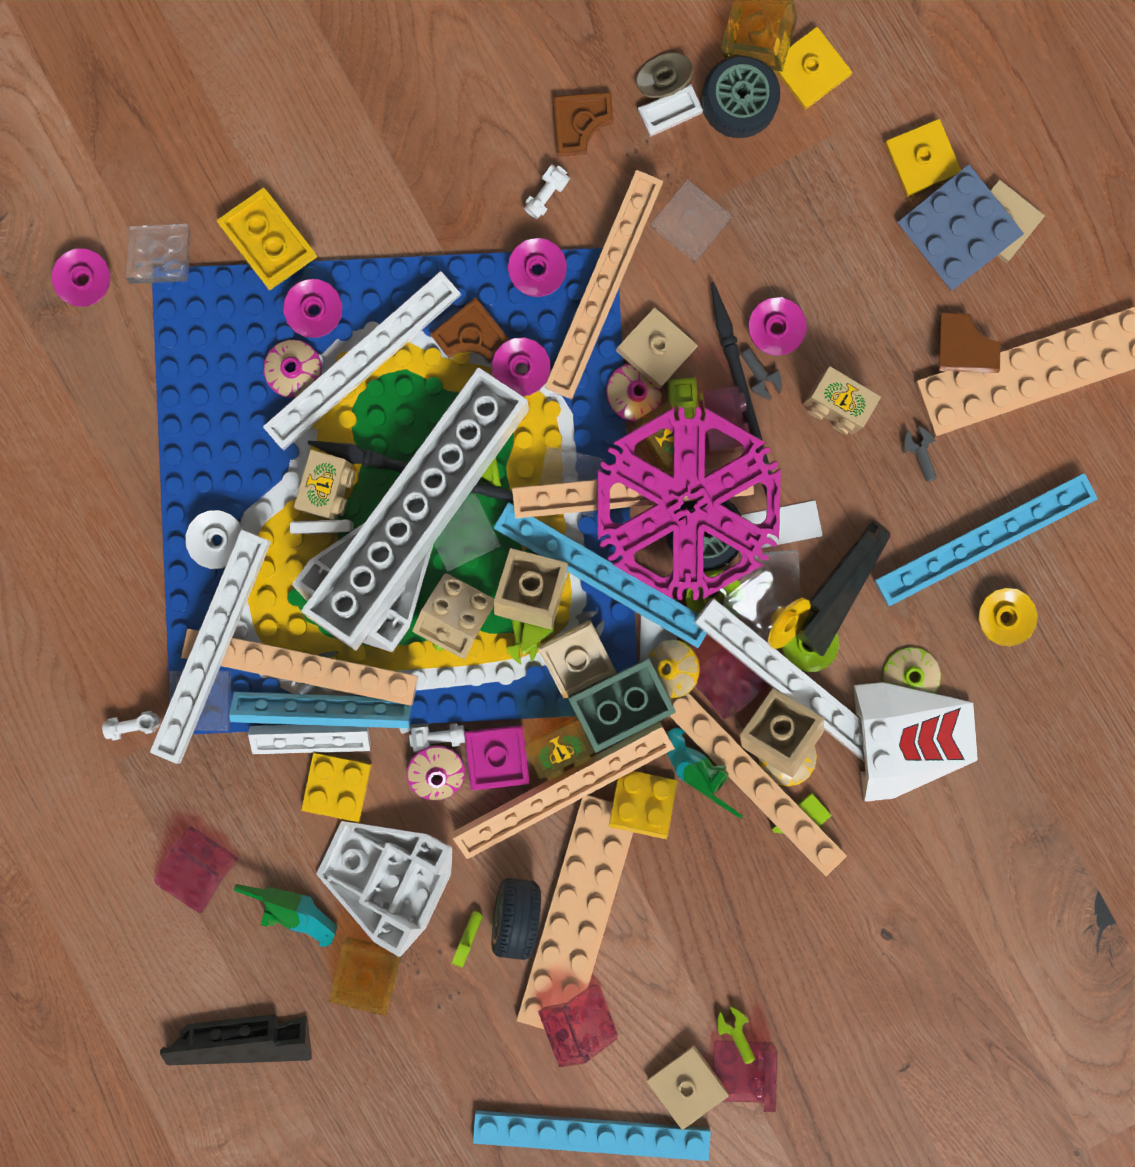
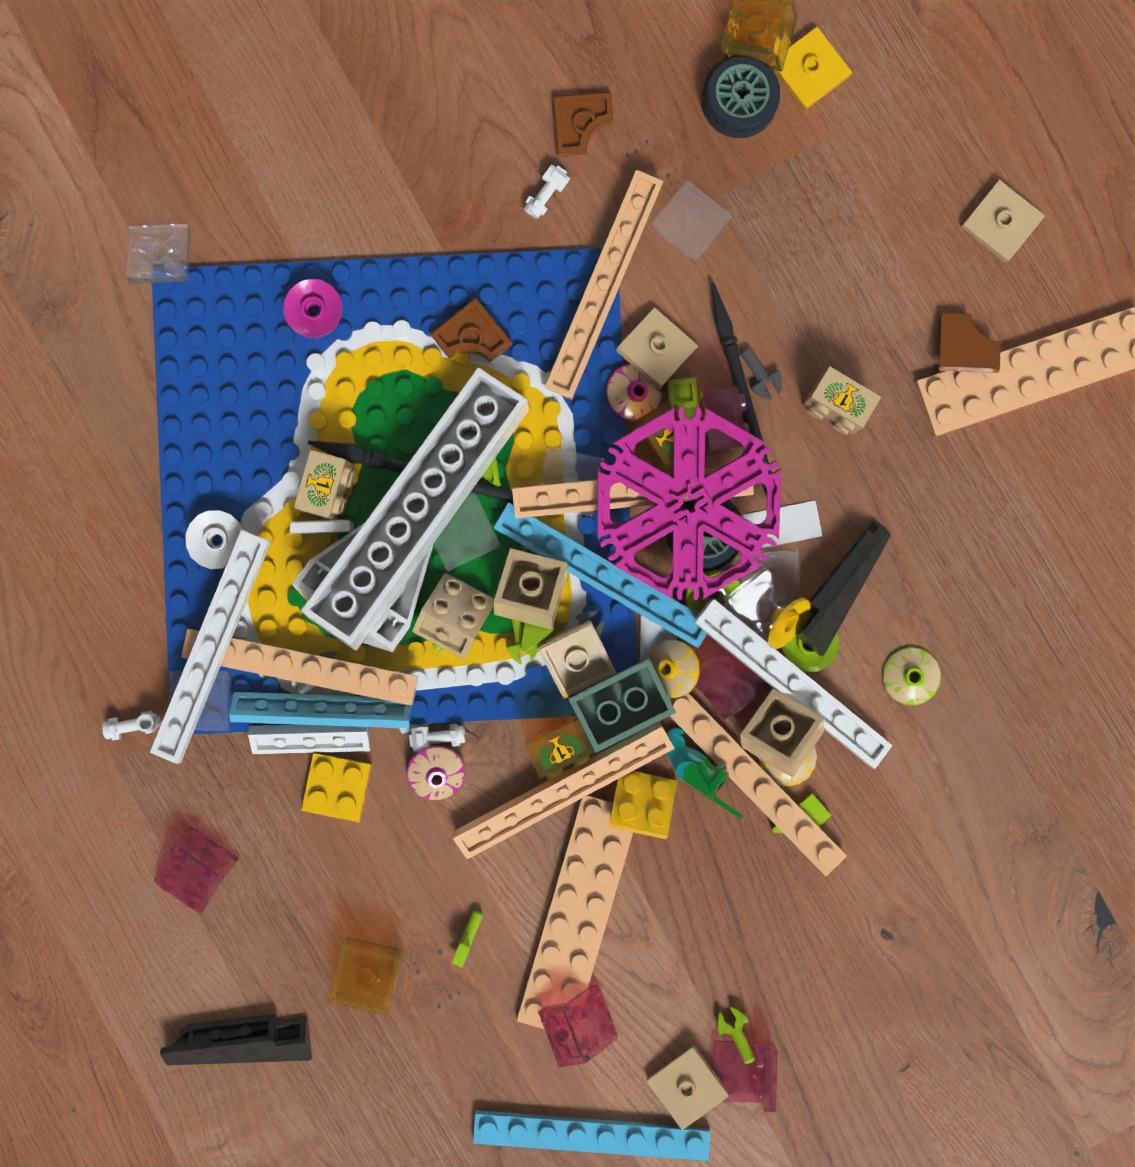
(71, 268): dark pink dish -> none
(266, 238): yellow plate -> none
(291, 383): tan dish -> none
(293, 912): animal -> none
(362, 360): white plate -> none
(387, 880): white wedge -> none
(497, 757): dark pink plate -> none
(516, 919): black wheel -> none
(518, 352): dark pink dish -> none
(533, 253): dark pink dish -> none
(664, 75): dark tan dish -> none
(670, 111): white tile -> none
(780, 312): dark pink dish -> none
(911, 737): white wedge -> none
(921, 451): dark grey bar -> none
(922, 157): yellow plate -> none
(960, 228): sand blue plate -> none
(985, 539): medium azure plate -> none
(1021, 617): yellow dish -> none

